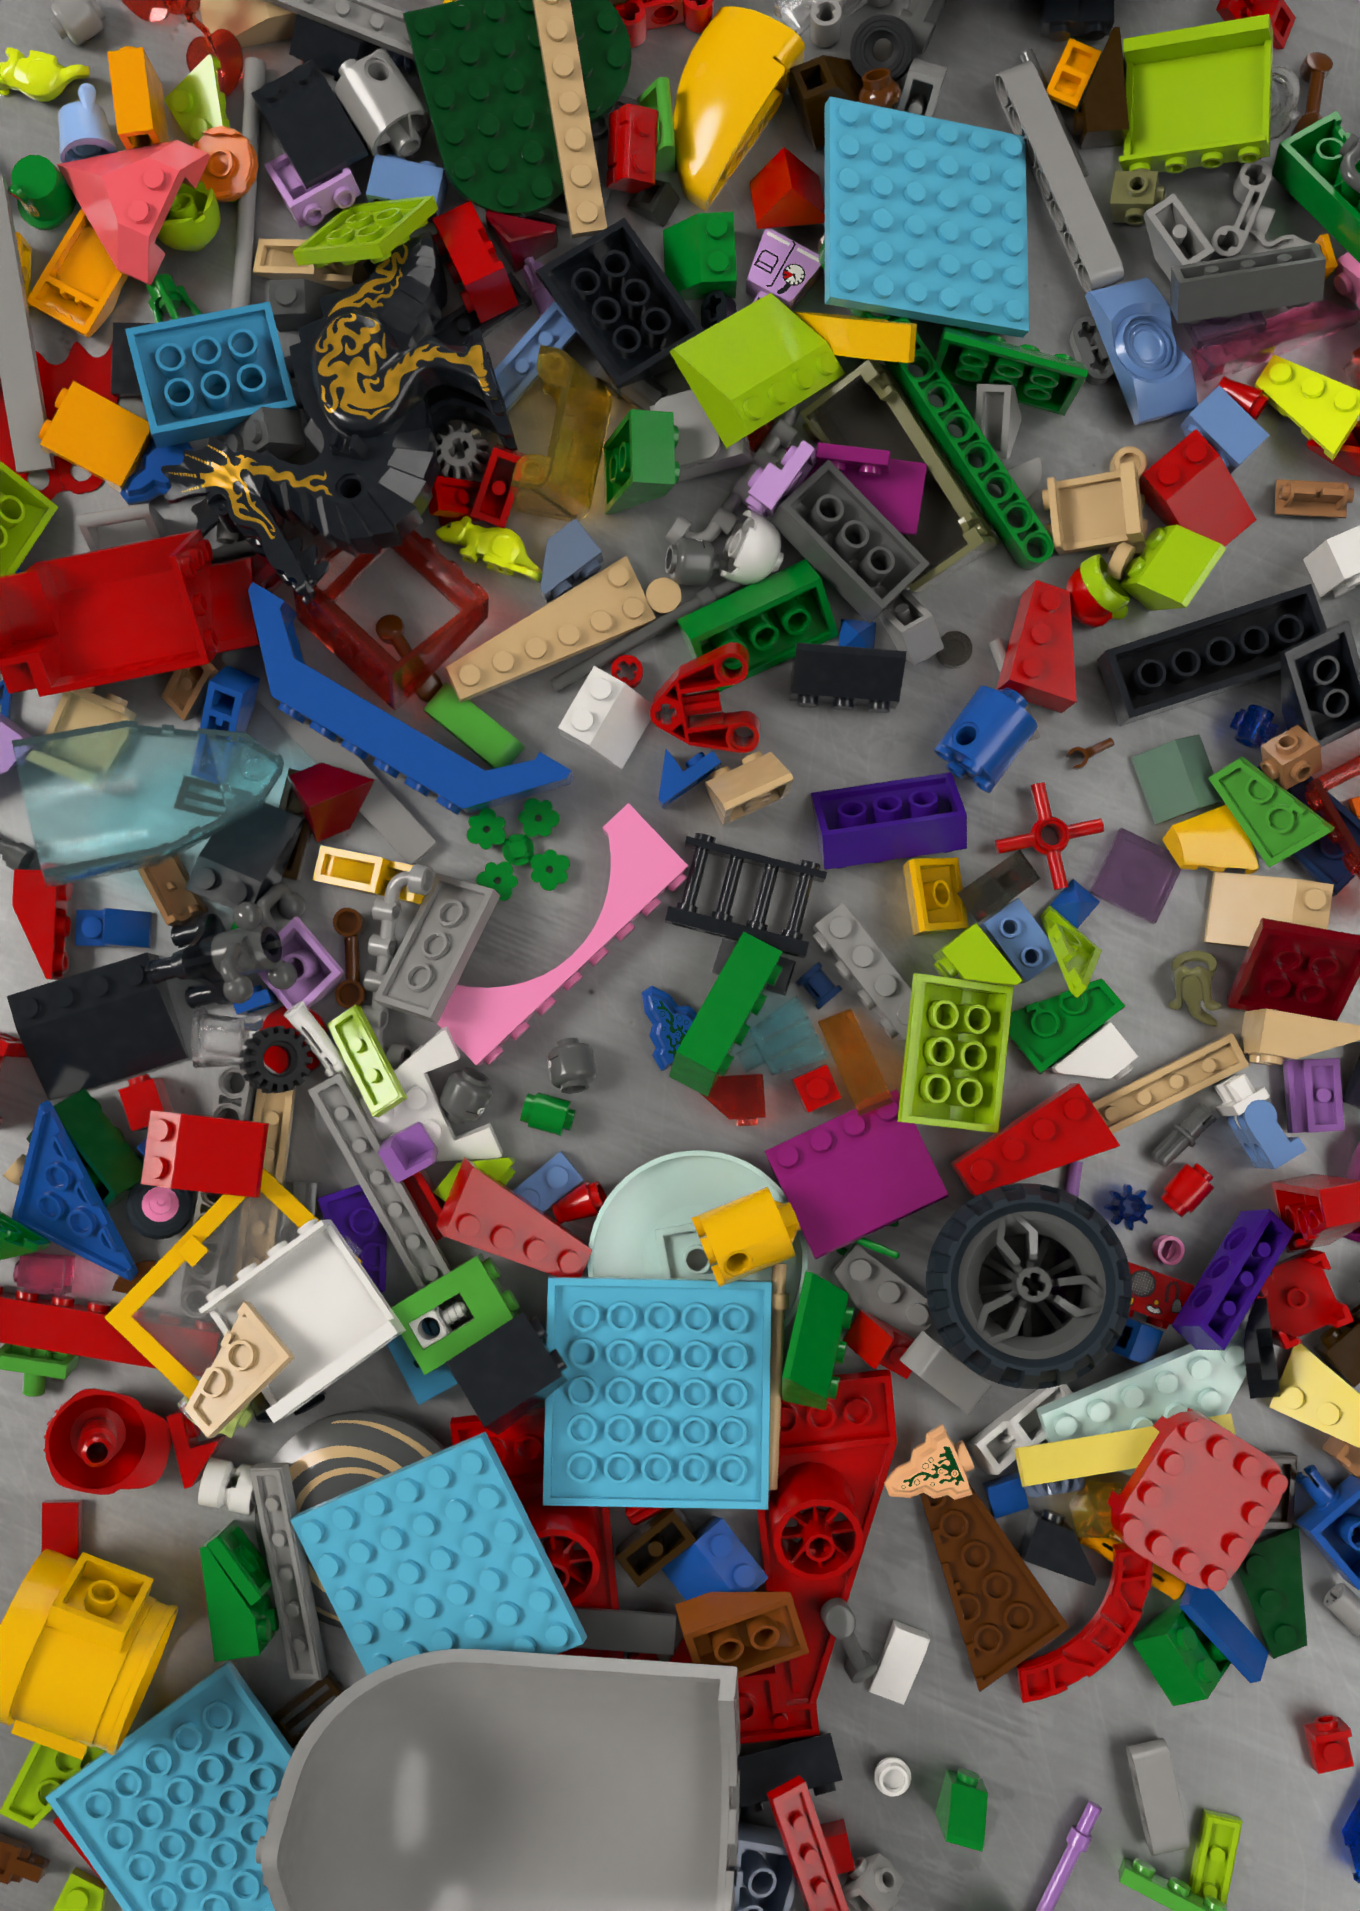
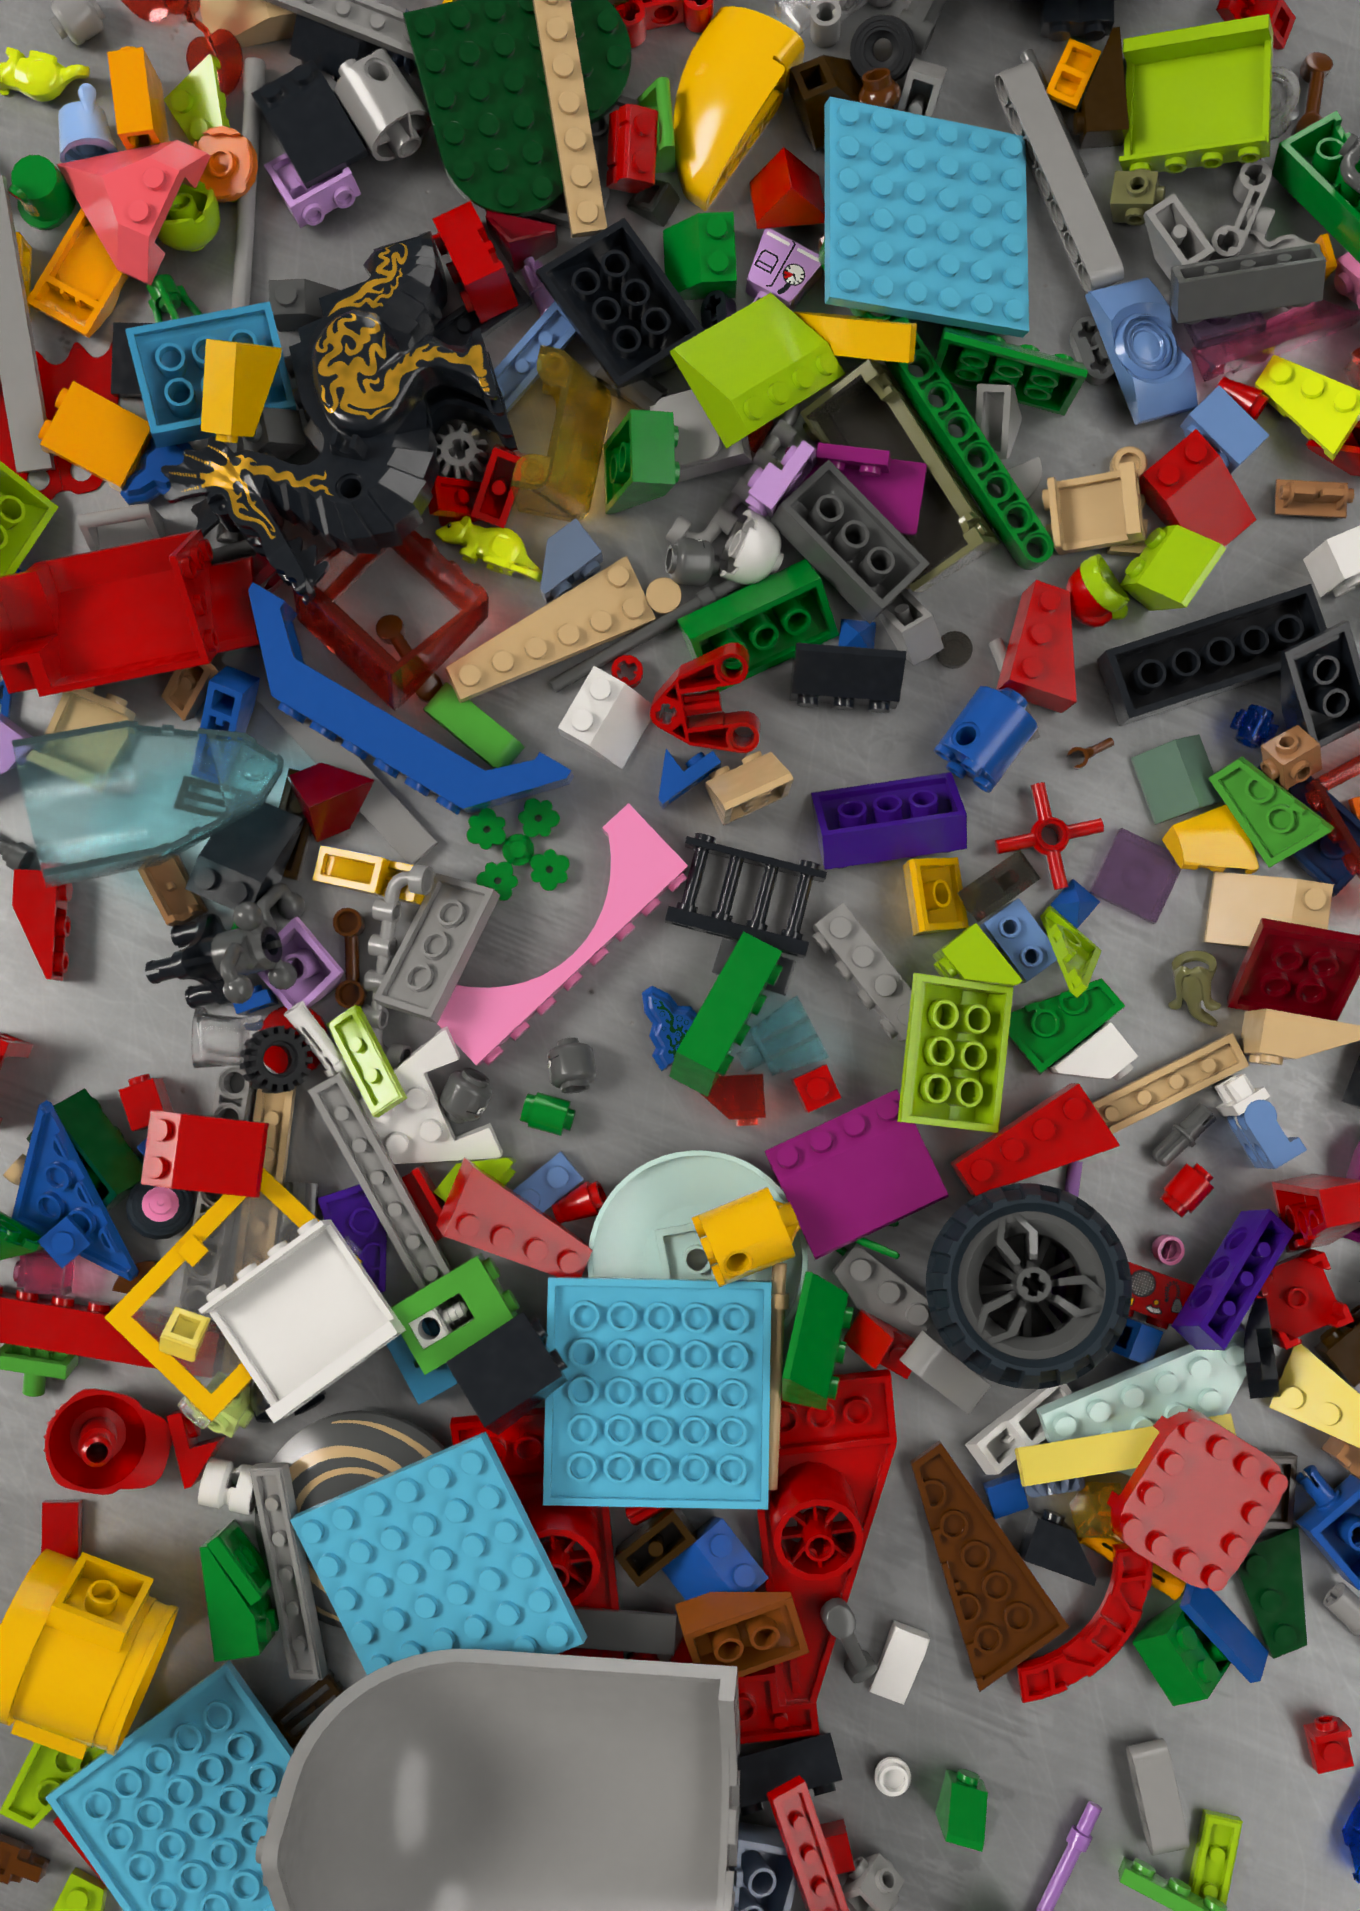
(65, 1241): none -> blue plate
(98, 1026): black slope -> none
(113, 928): blue slope -> none
(183, 1334): none -> light yellow slope
(236, 387): none -> yellow slope
(243, 1368): tan wing -> none
(276, 262): tan slope -> none
(366, 232): lime plate -> none
(401, 179): medium blue brick -> none
(408, 1152): medium lavender panel -> none
(818, 985): dark blue bush -> none
(855, 1062): clear orange tile -> none
(934, 1468): light nougat rock -> none
(1120, 560): tan tile -> none
(1138, 1205): clear blue gear -> none
(1313, 1095): medium lavender plate -> none

